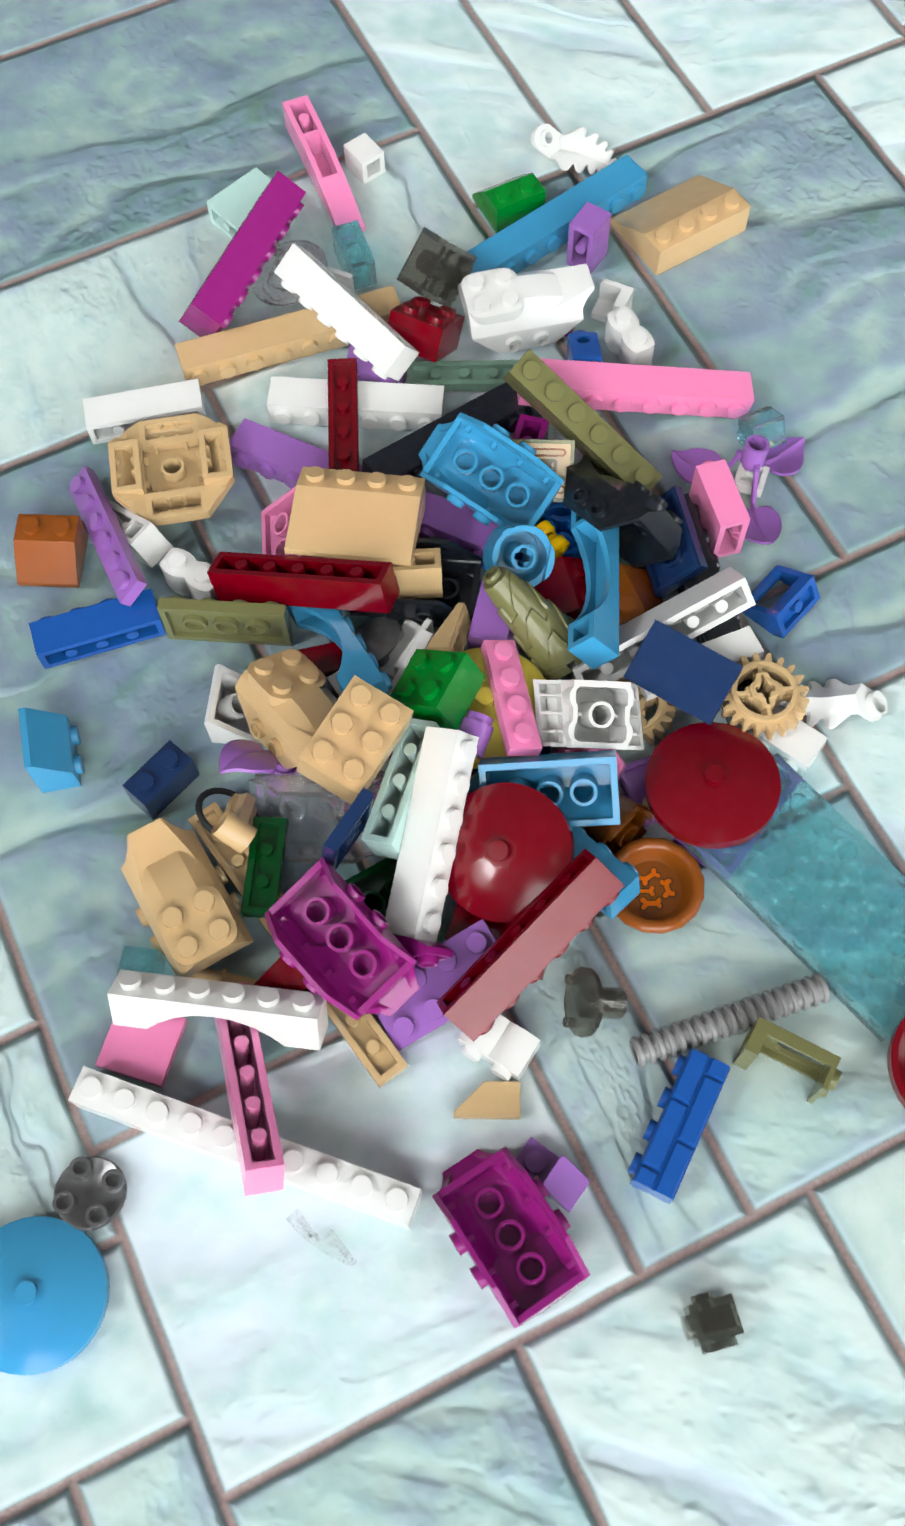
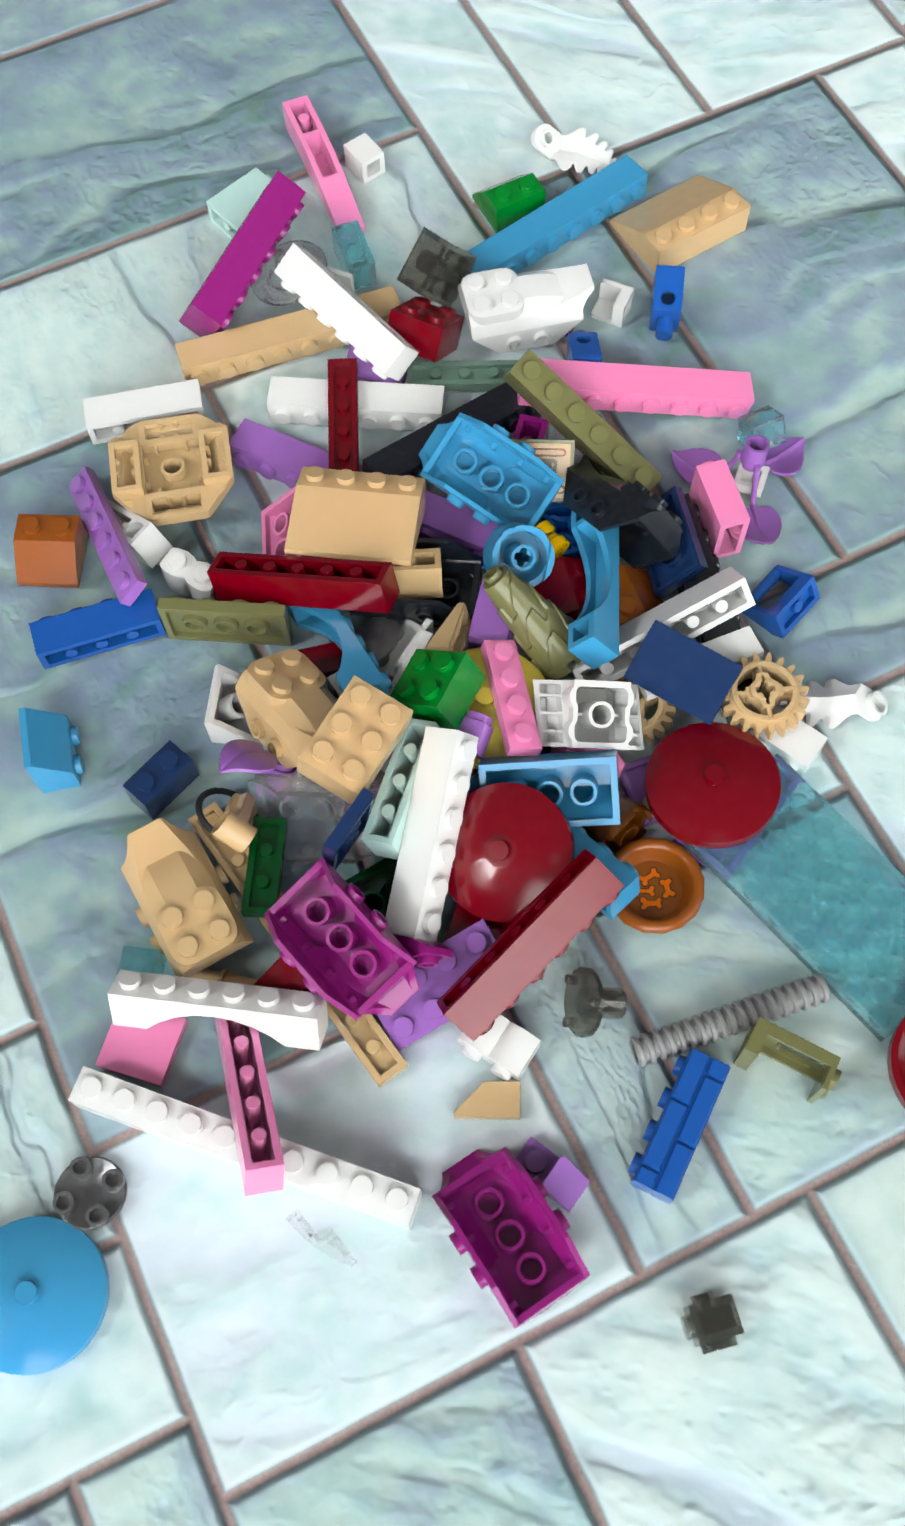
(588, 236): medium lavender brick -> none
(628, 338): white brick -> none
(665, 307): none -> blue torso

